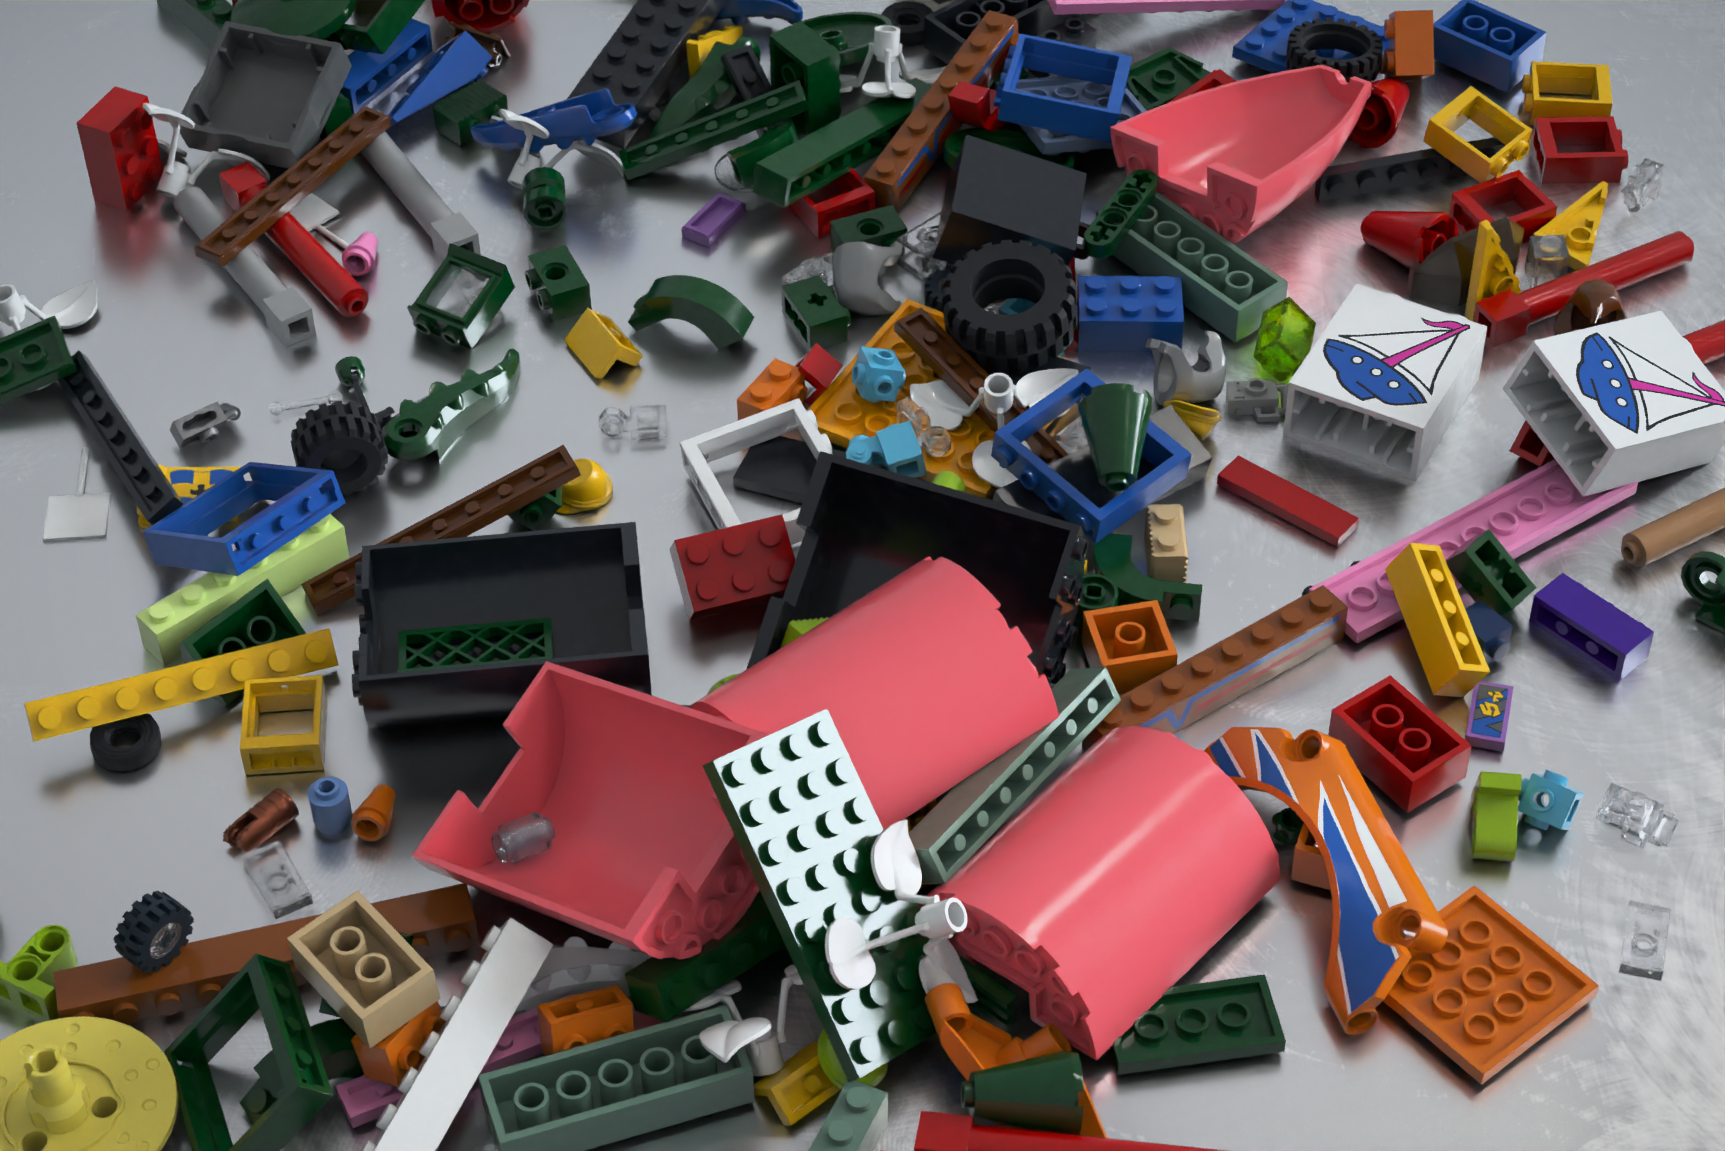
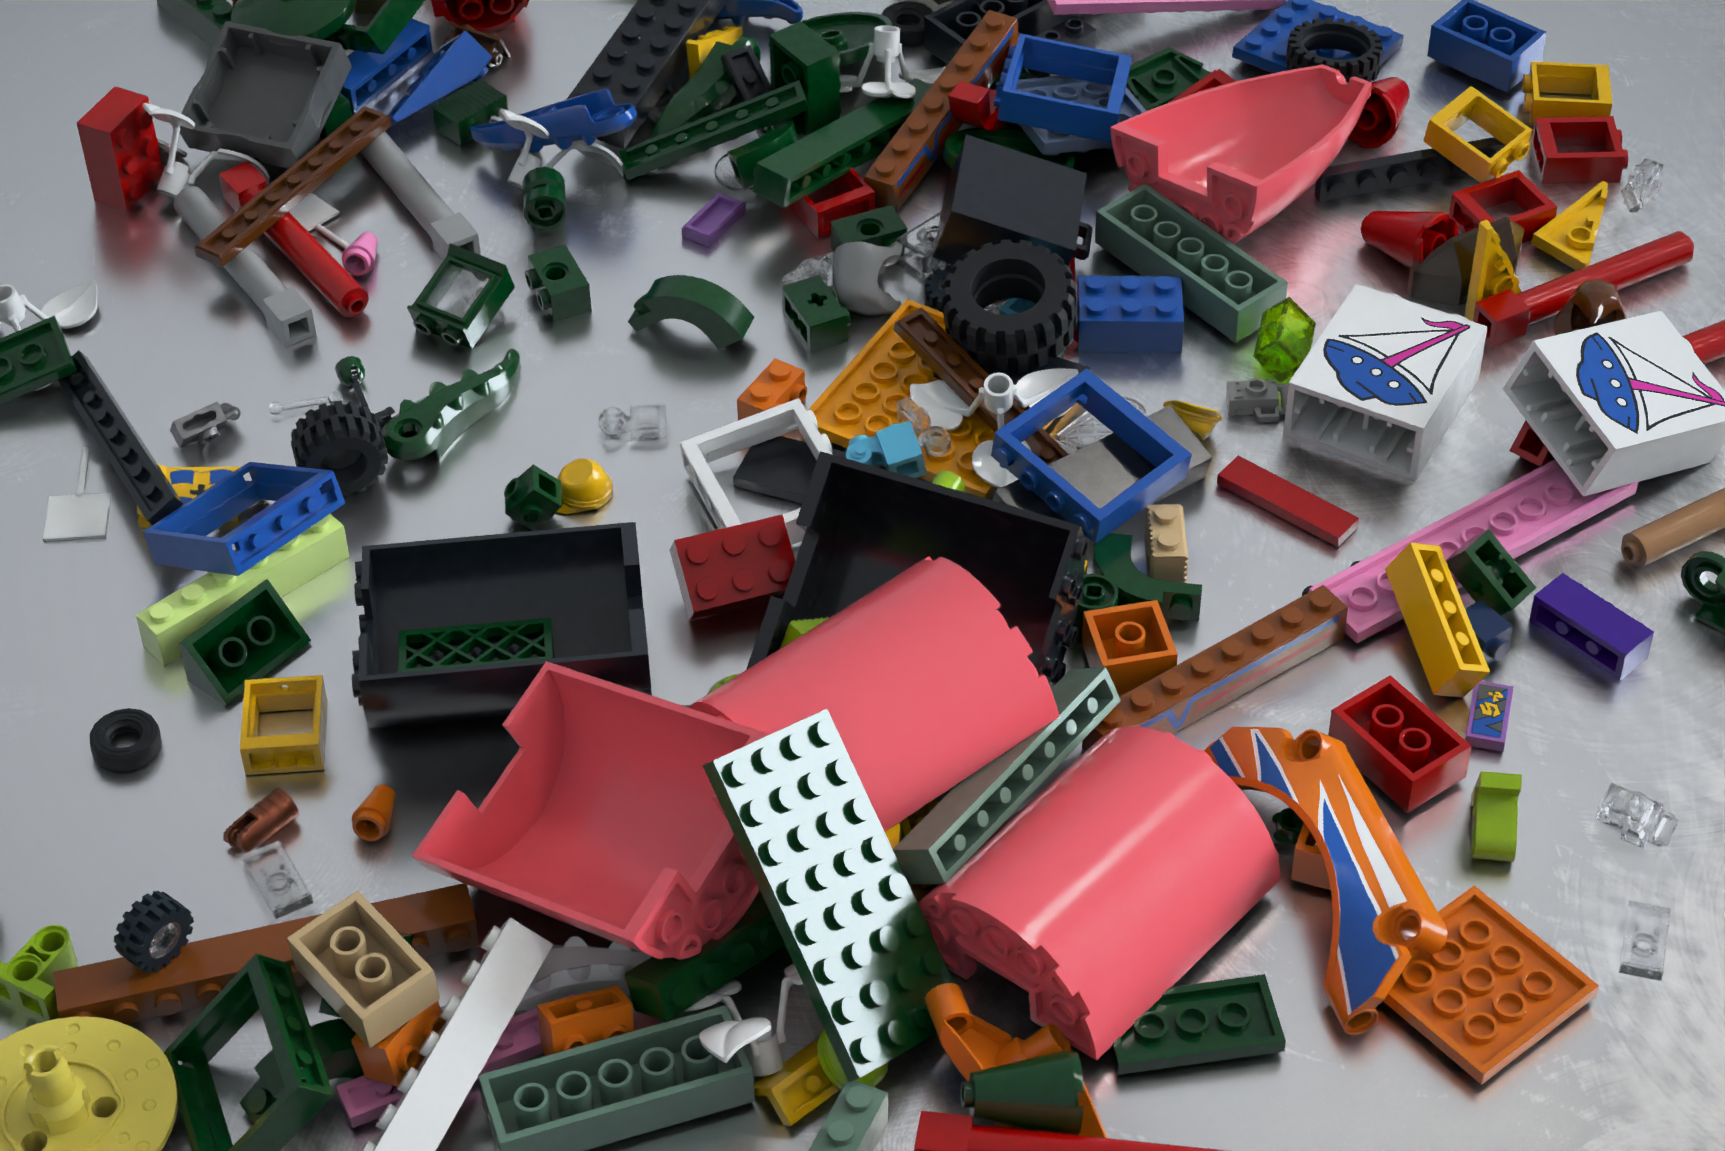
(178, 684): yellow plate -> none
(330, 805): medium blue brick -> none
(455, 520): reddish brown tile -> none
(523, 838): clear light blue brick -> none
(600, 343): yellow panel -> none
(818, 370): red panel -> none
(878, 374): medium azure brick -> none
(898, 869): white plant -> none
(993, 998): dark green tile -> none
(1114, 211): dark green beam -> none
(1116, 431): dark green cone -> none
(1178, 380): light grey piece -> none
(1410, 45): orange brick -> none
(1546, 259): clear brick -> none
(1562, 800): medium azure brick -> none

